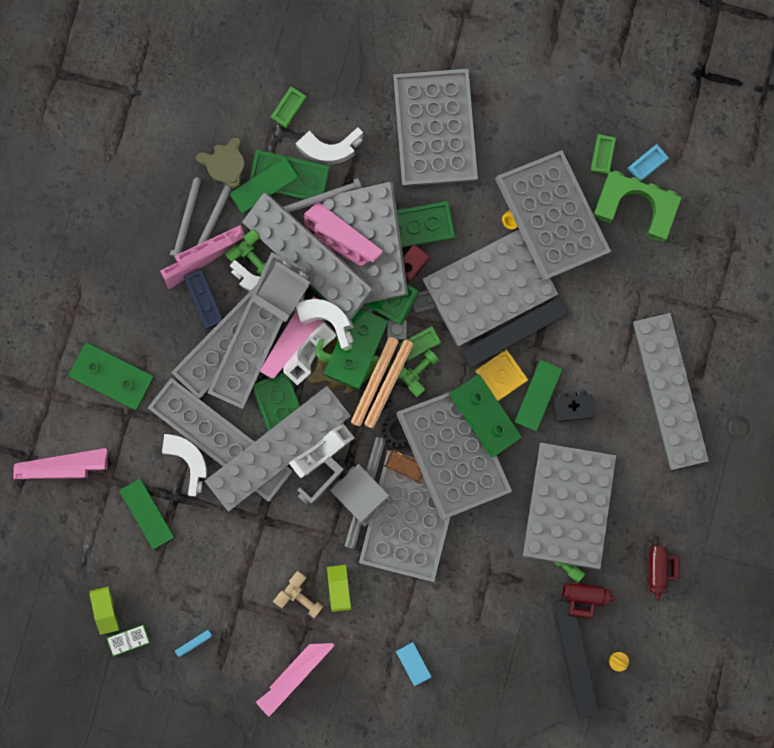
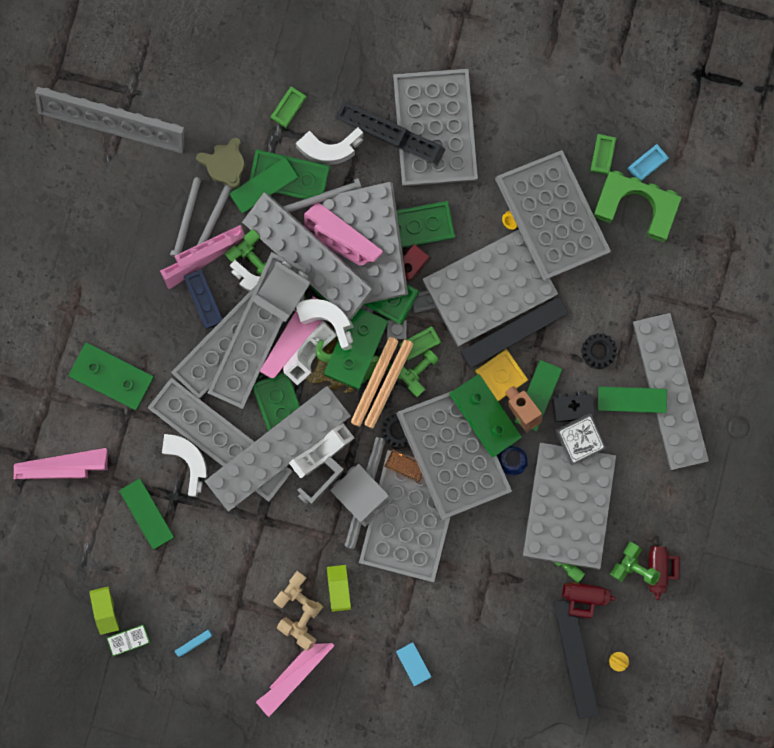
(110, 120): none -> light grey plate
(299, 629): none -> tan bar
(391, 133): none -> black slope
(513, 470): none -> clear blue piece
(527, 415): none -> nougat torso
(580, 439): none -> tile
(610, 350): none -> black tyre
(630, 564): none -> bright green bar
(632, 399): none -> green piece

